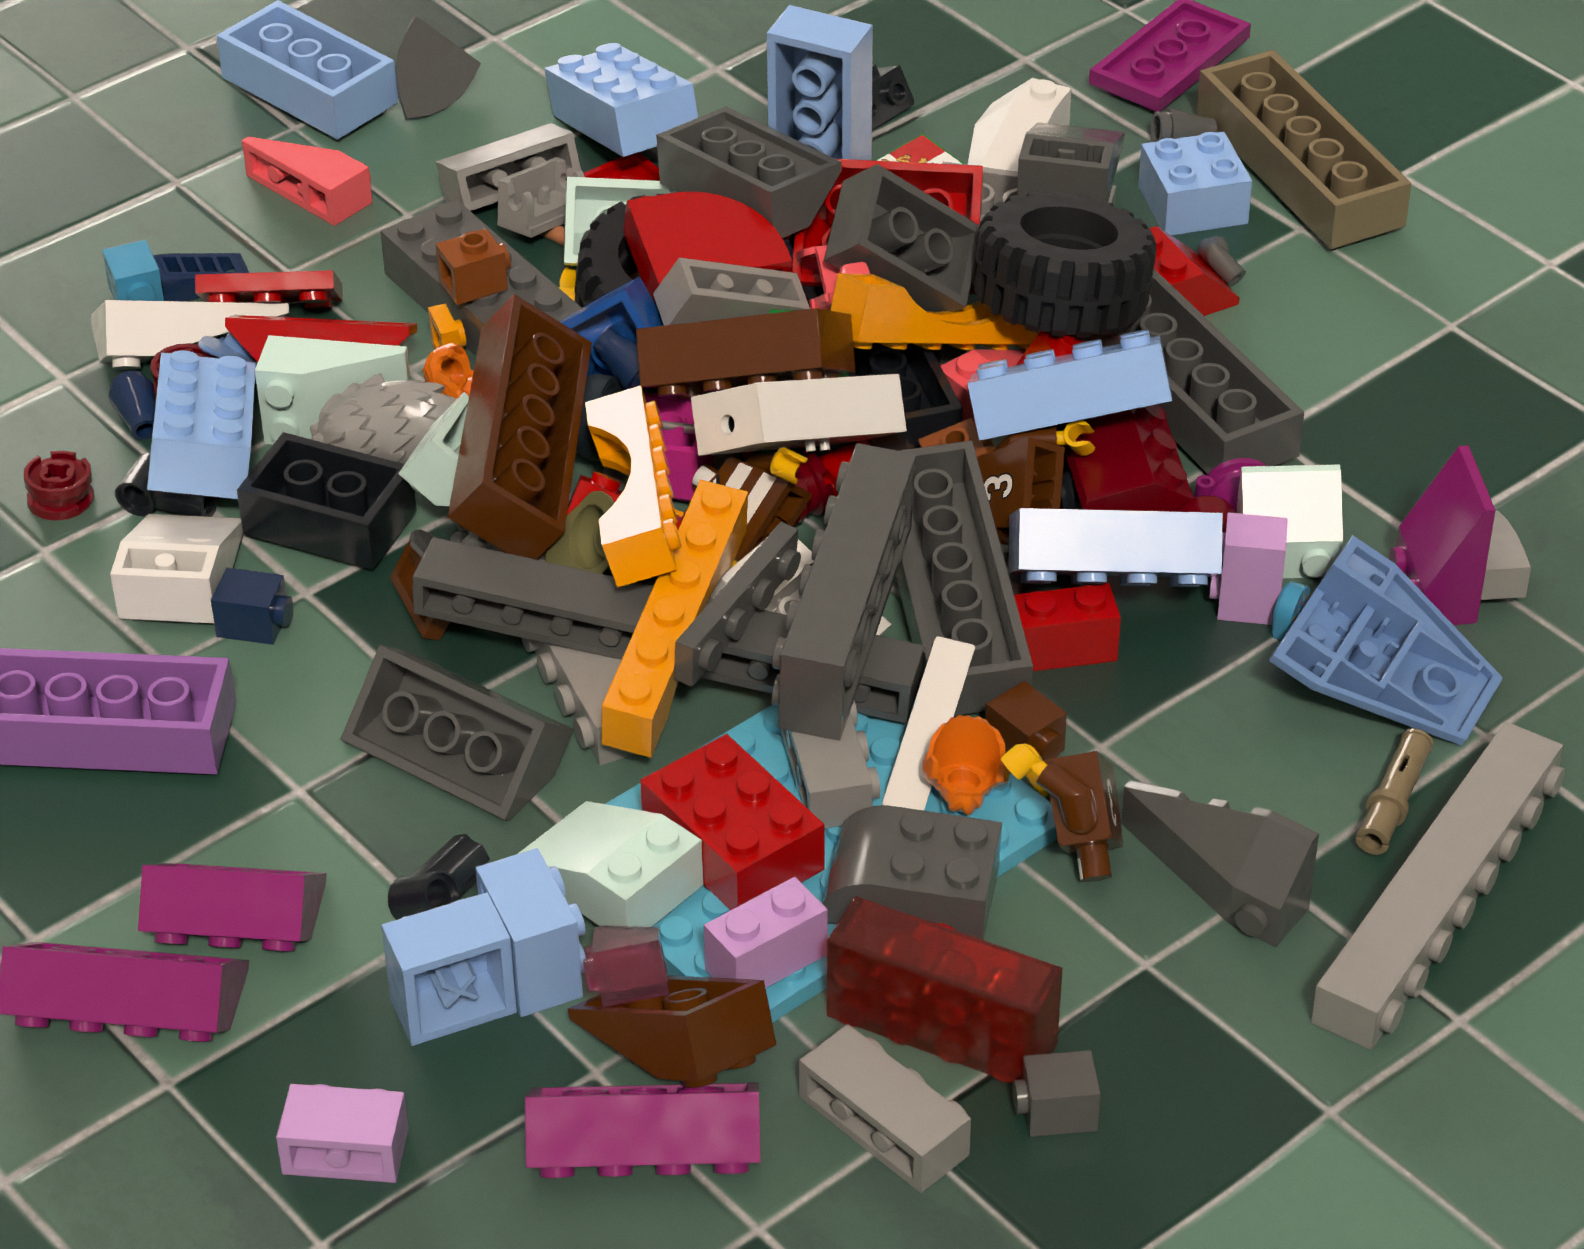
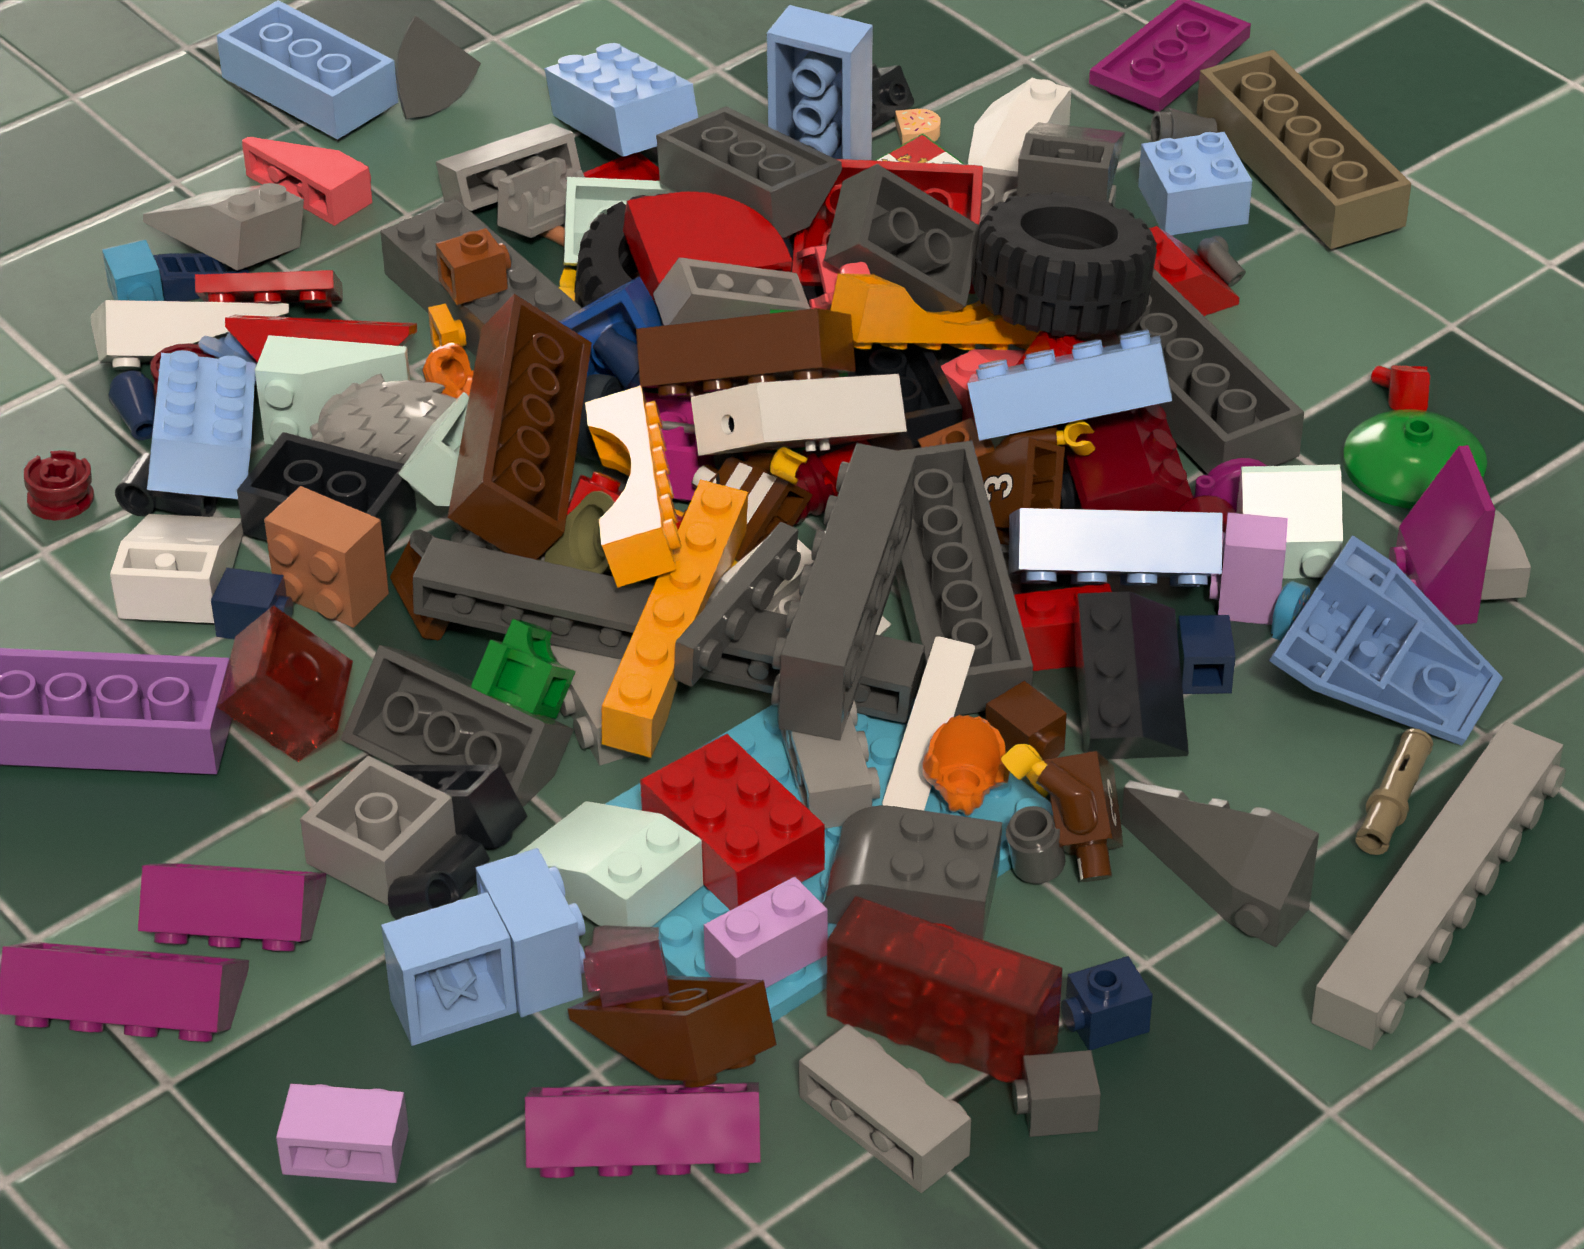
(235, 223): none -> light grey slope
(285, 684): none -> clear red brick
(328, 555): none -> nougat brick
(376, 827): none -> light grey brick
(481, 799): none -> black slope
(524, 671): none -> green brick
(915, 122): none -> light nougat tile
(1035, 845): none -> dark grey brick
(1107, 1003): none -> dark blue brick
(1129, 676): none -> black slope
(1206, 654): none -> dark blue brick
(1403, 452): none -> green dish
(1406, 386): none -> red piece

